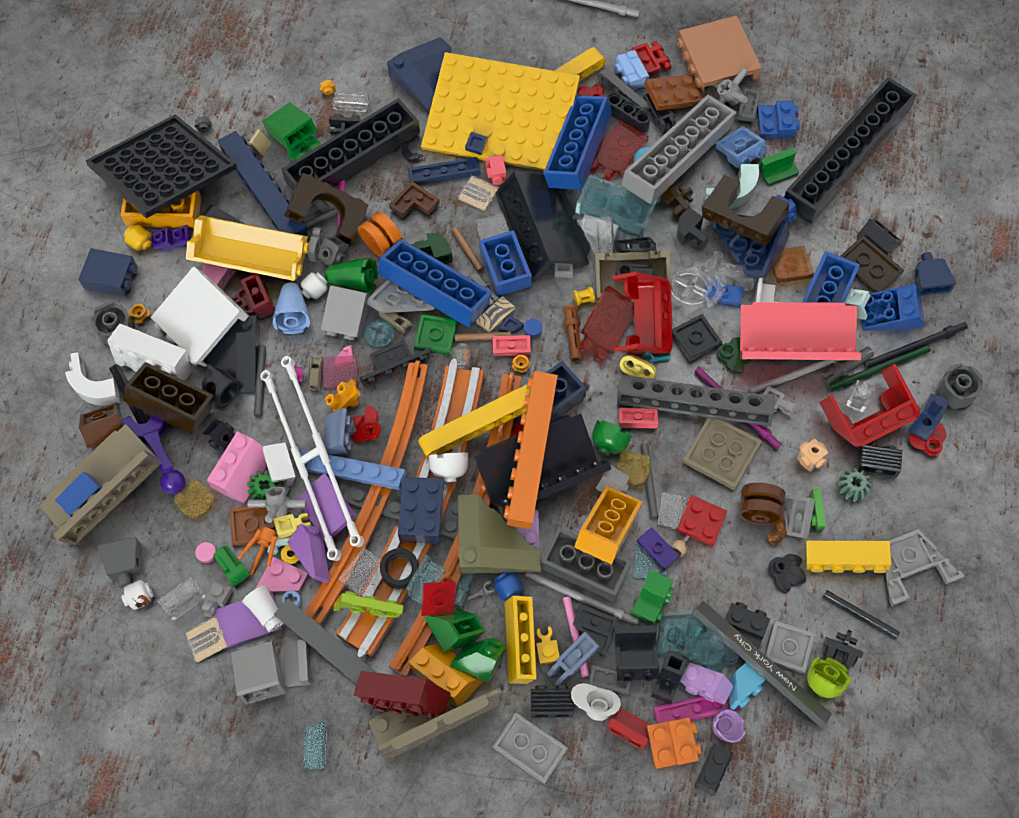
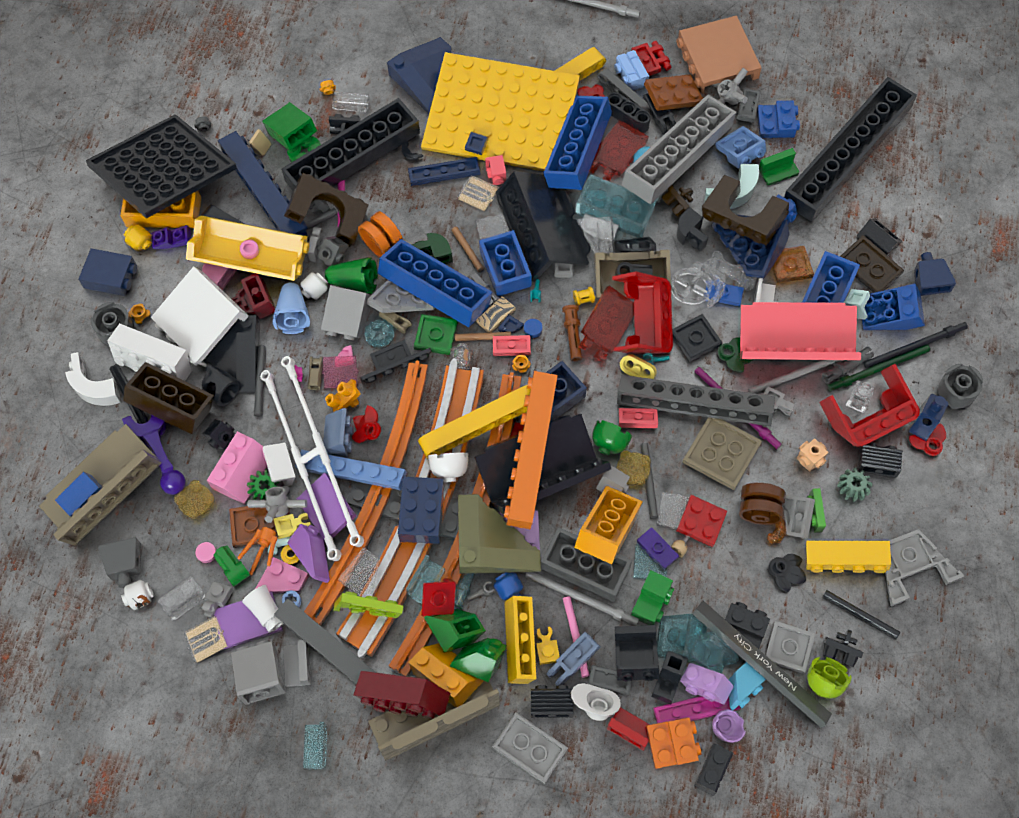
(99, 424): reddish brown slope -> none
(249, 249): none -> bright pink tile
(391, 555): black tyre -> none
(413, 196): reddish brown plate -> none
(536, 293): none -> teal hand
(597, 625): black wing -> none

